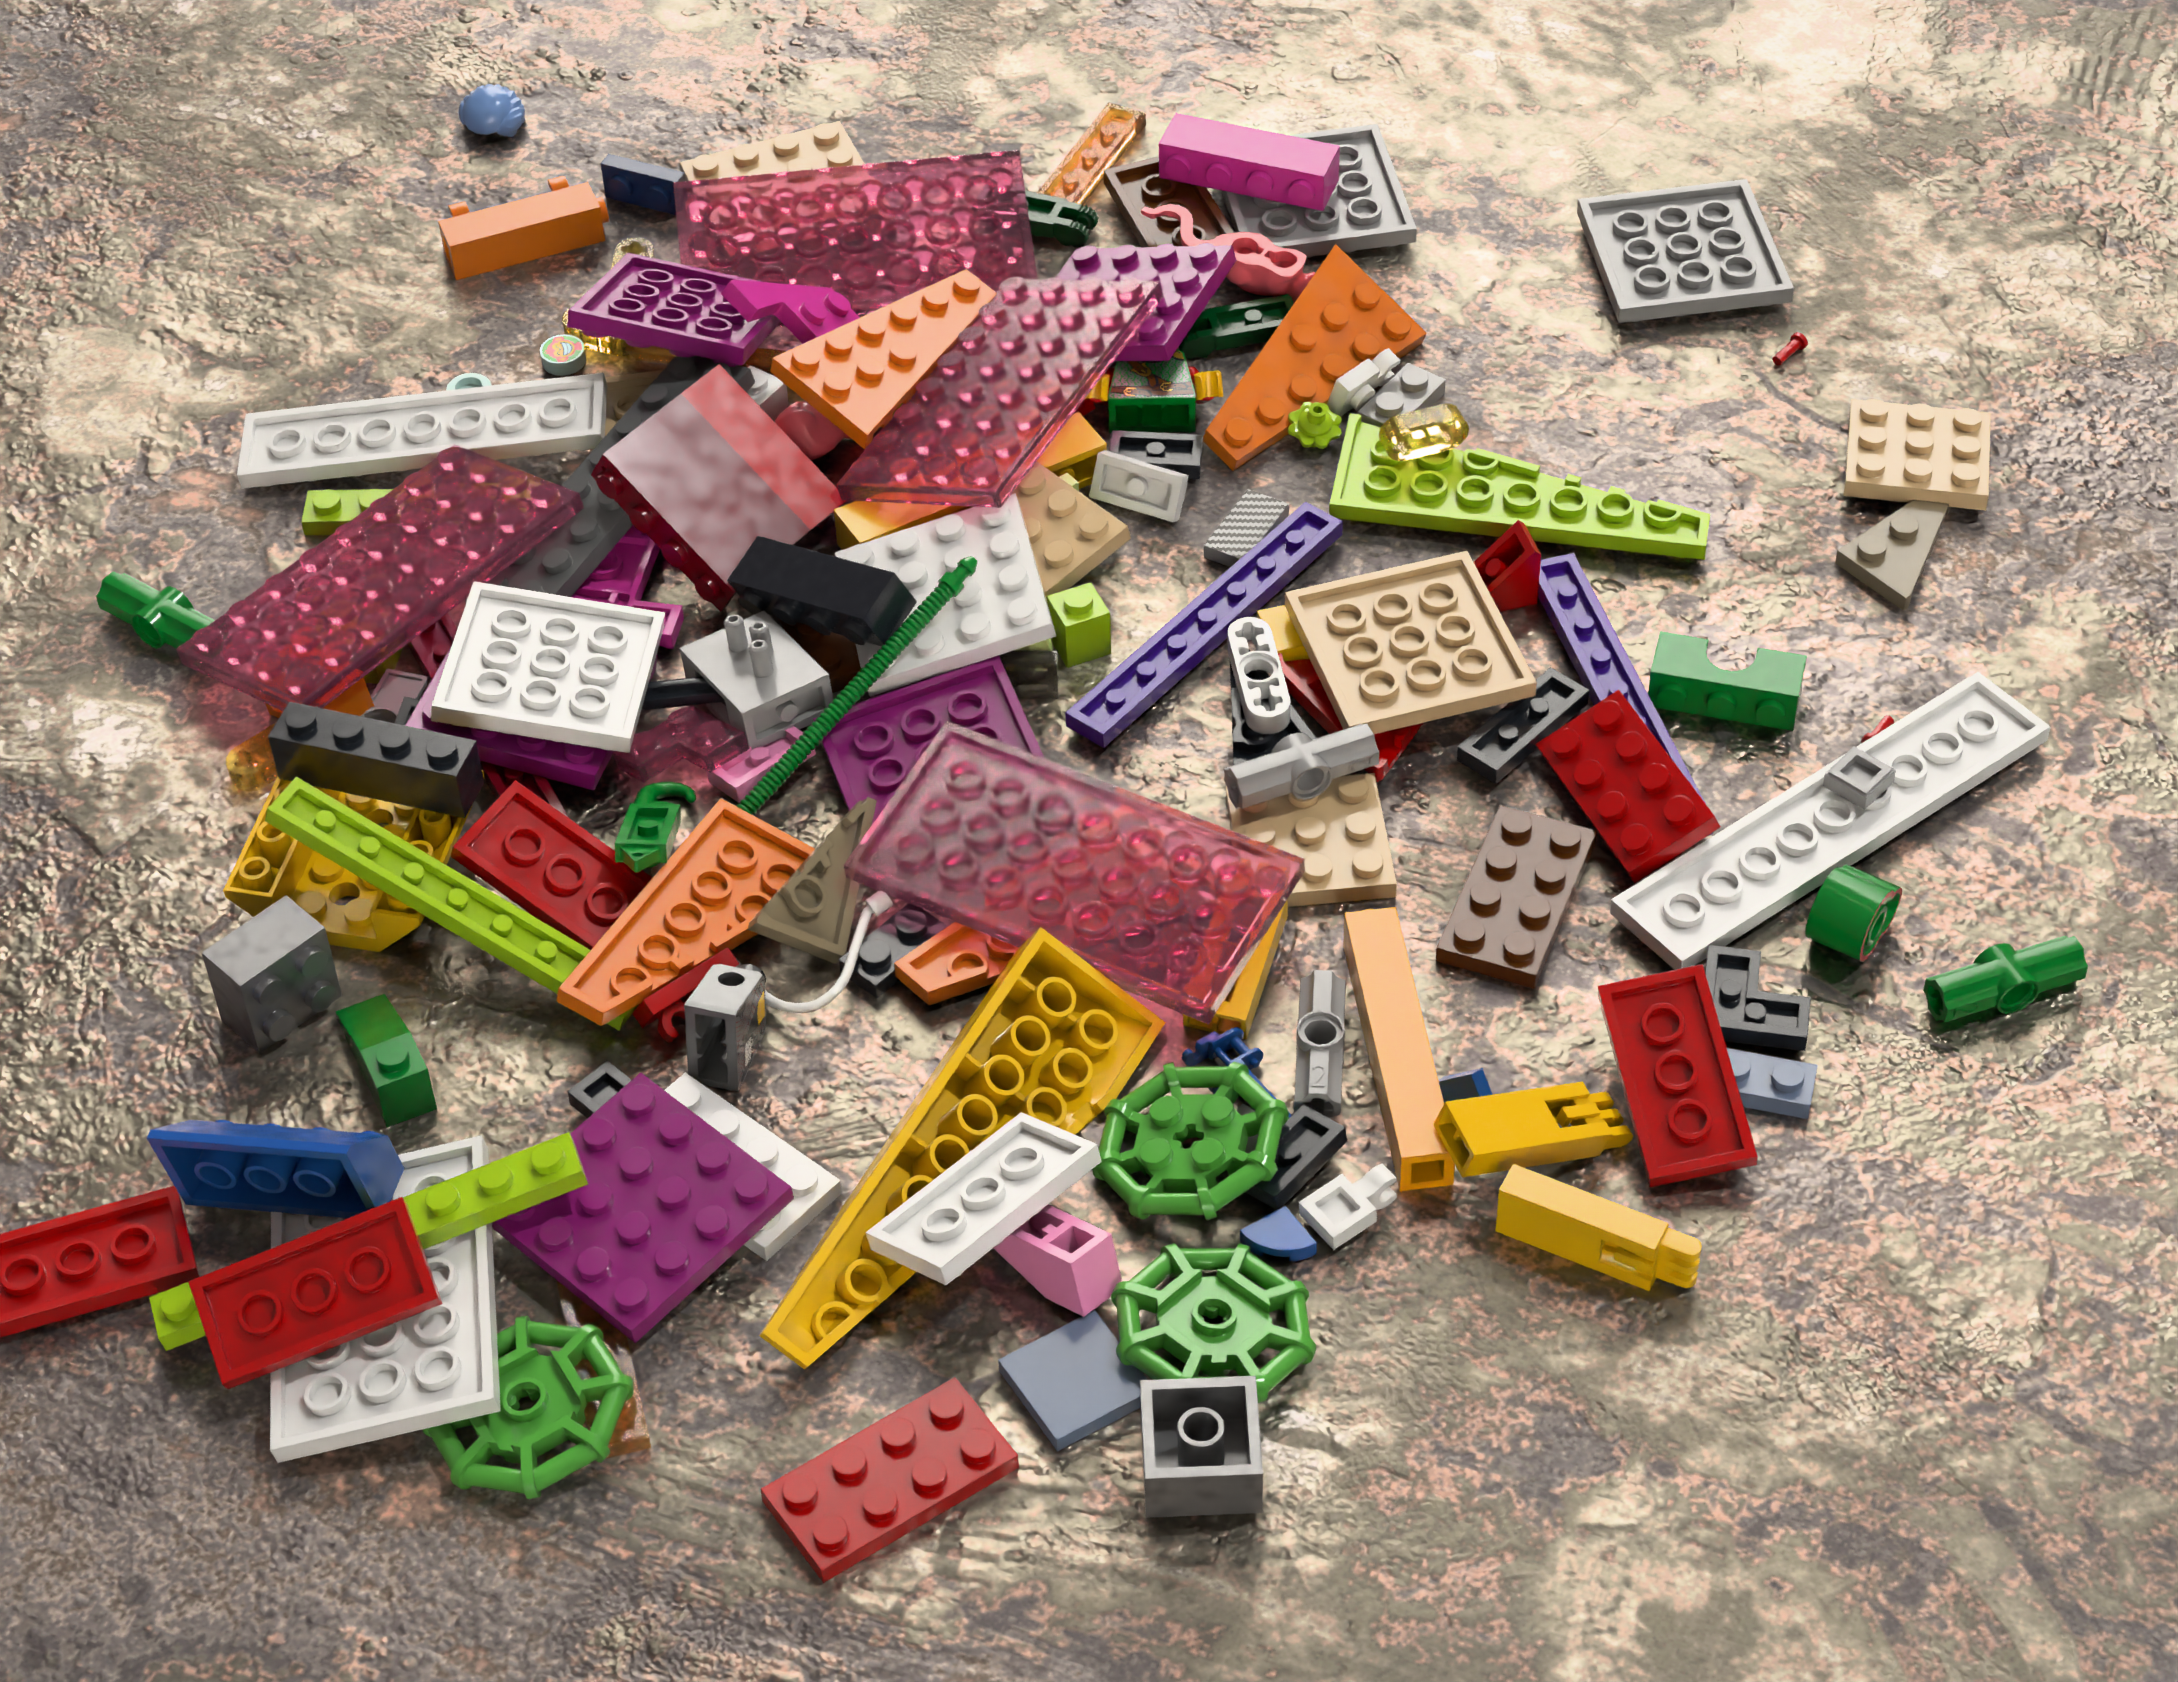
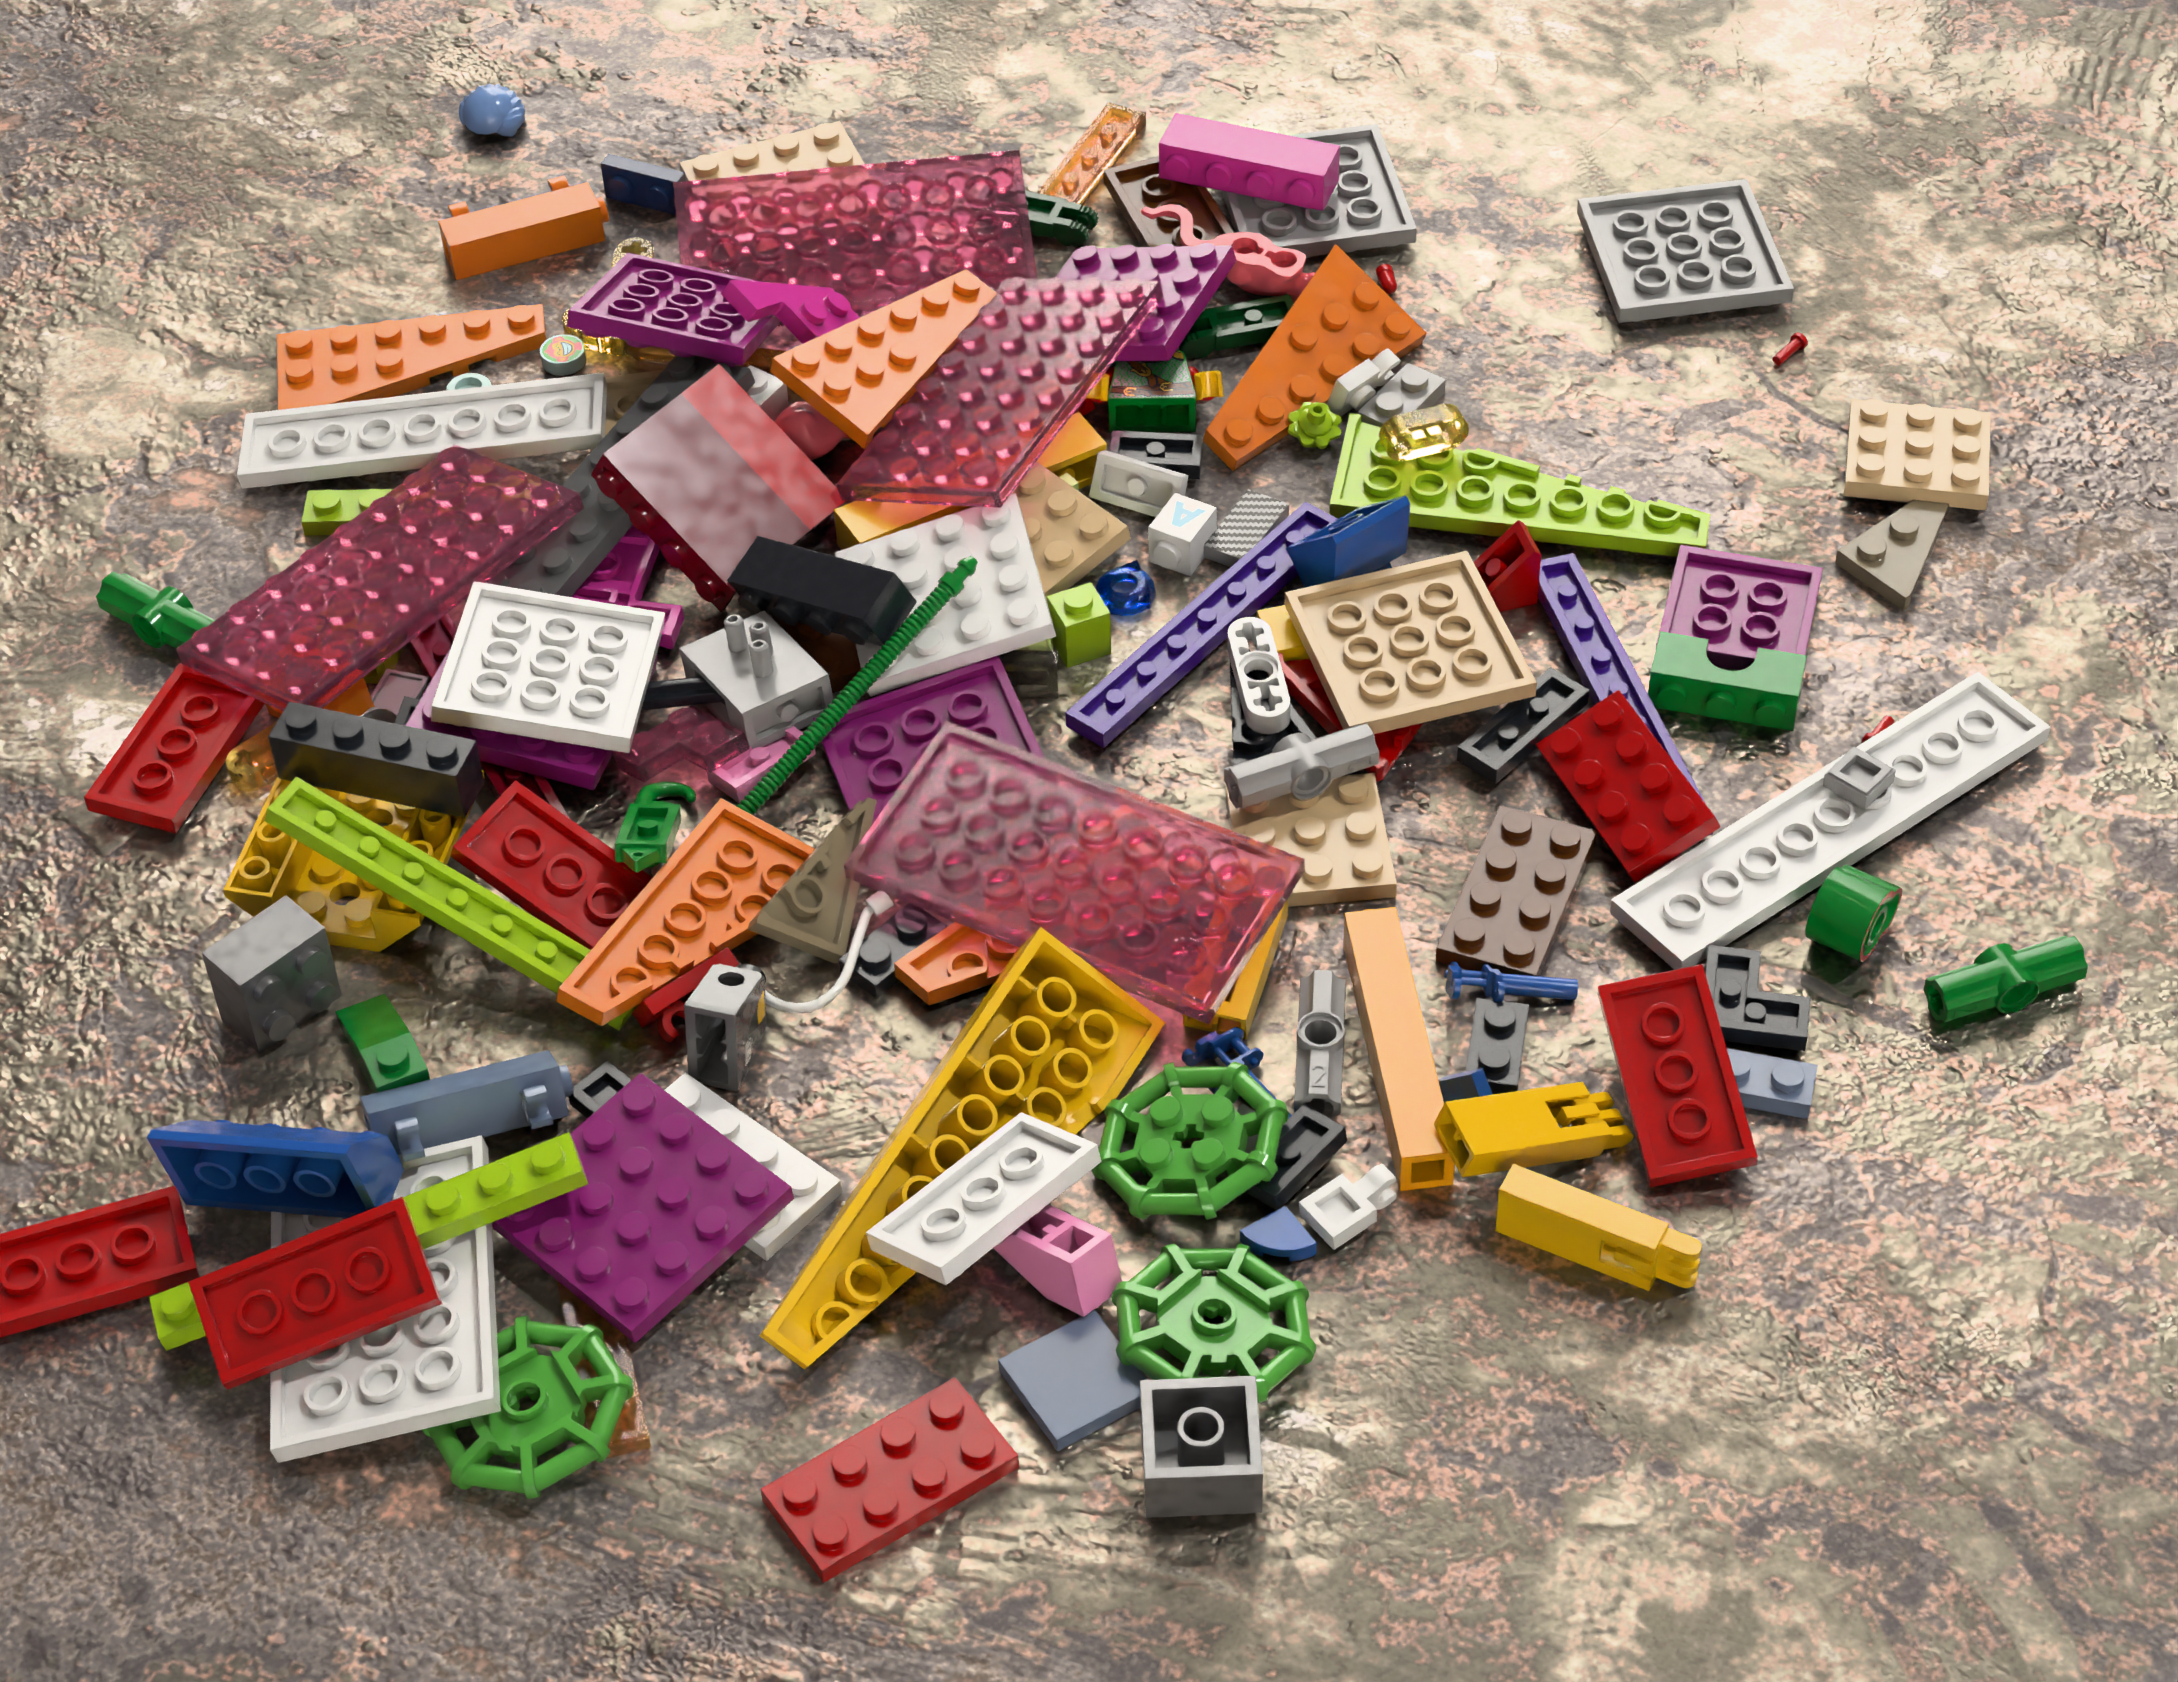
(173, 751): none -> red plate
(398, 354): none -> wing
(470, 1104): none -> sand blue brick
(1130, 602): none -> clear blue piece
(1180, 533): none -> white brick
(1354, 543): none -> blue slope
(1386, 278): none -> red piece
(1498, 984): none -> blue piece
(1498, 1043): none -> plate
(1741, 604): none -> plate

